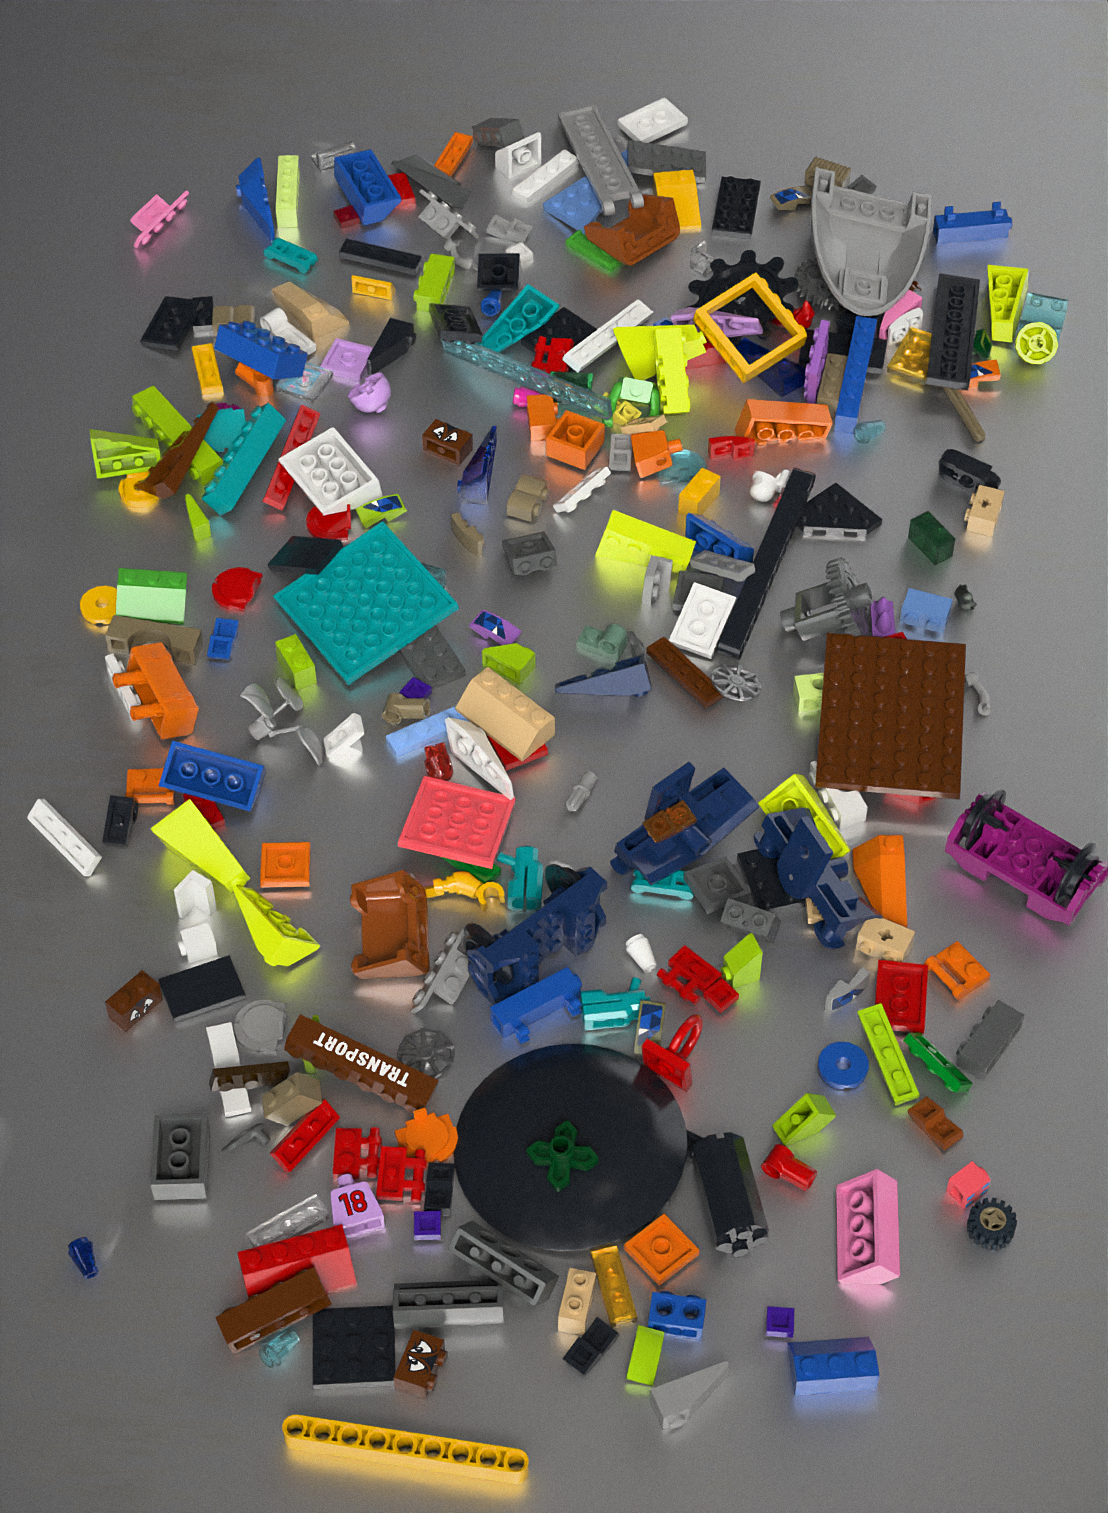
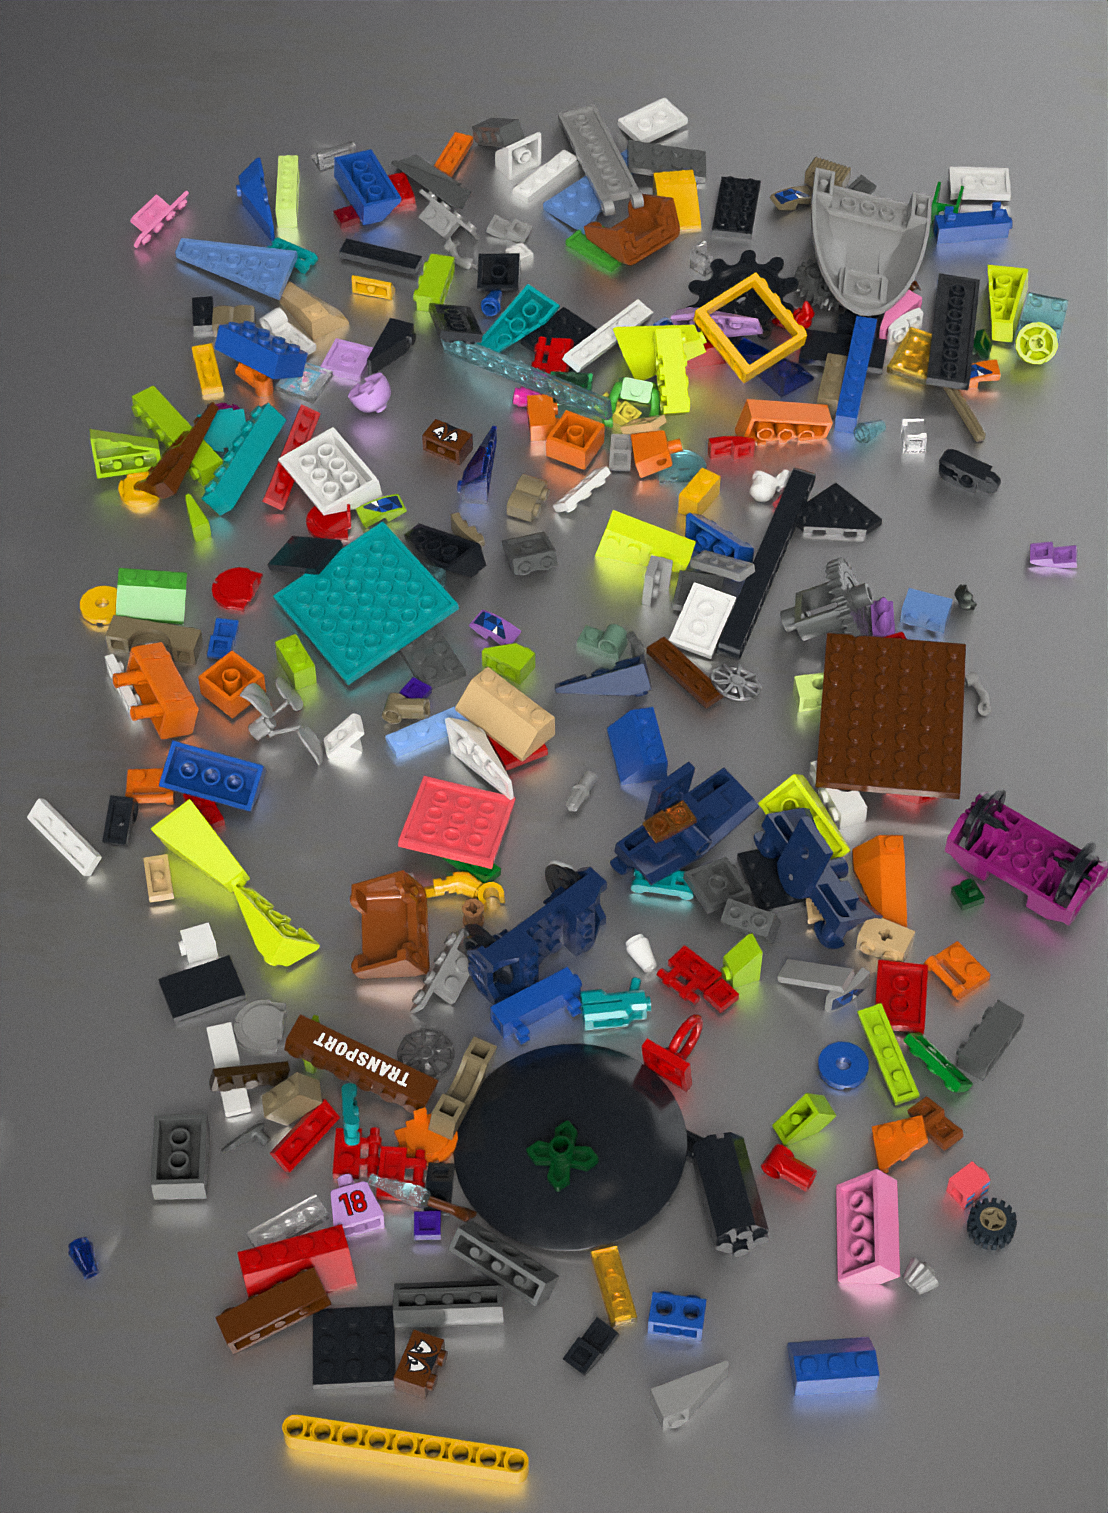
(133, 1000): reddish brown brick -> none
(158, 878): none -> tan plate
(171, 323): black tile -> none
(195, 892): white panel -> none
(226, 681): none -> orange brick
(251, 266): none -> medium blue wing
(278, 1348): clear light blue cone -> none
(285, 864): orange plate -> none
(350, 1114): none -> teal plate
(420, 1197): none -> clear light blue piece
(438, 762): clear red piece -> none
(447, 550): none -> black wedge
(456, 1101): none -> dark tan arch
(473, 912): none -> medium nougat bush
(525, 867): teal piece -> none
(577, 1301): tan brick -> none
(638, 747): none -> blue slope
(645, 1355): lime slope -> none
(649, 1023): slope -> none
(661, 1249): orange plate -> none
(780, 1322): dark purple plate -> none
(815, 367): medium lavender plate -> none
(816, 975): none -> light grey tile
(898, 1140): none -> orange wing
(914, 436): none -> clear panel
(920, 1276): none -> light grey piece
(931, 538): clear green brick -> none
(938, 207): none -> green piece
(967, 894): none -> dark green tile
(980, 183): none -> white plate
(985, 510): tan brick -> none
(1047, 555): none -> medium lavender slope

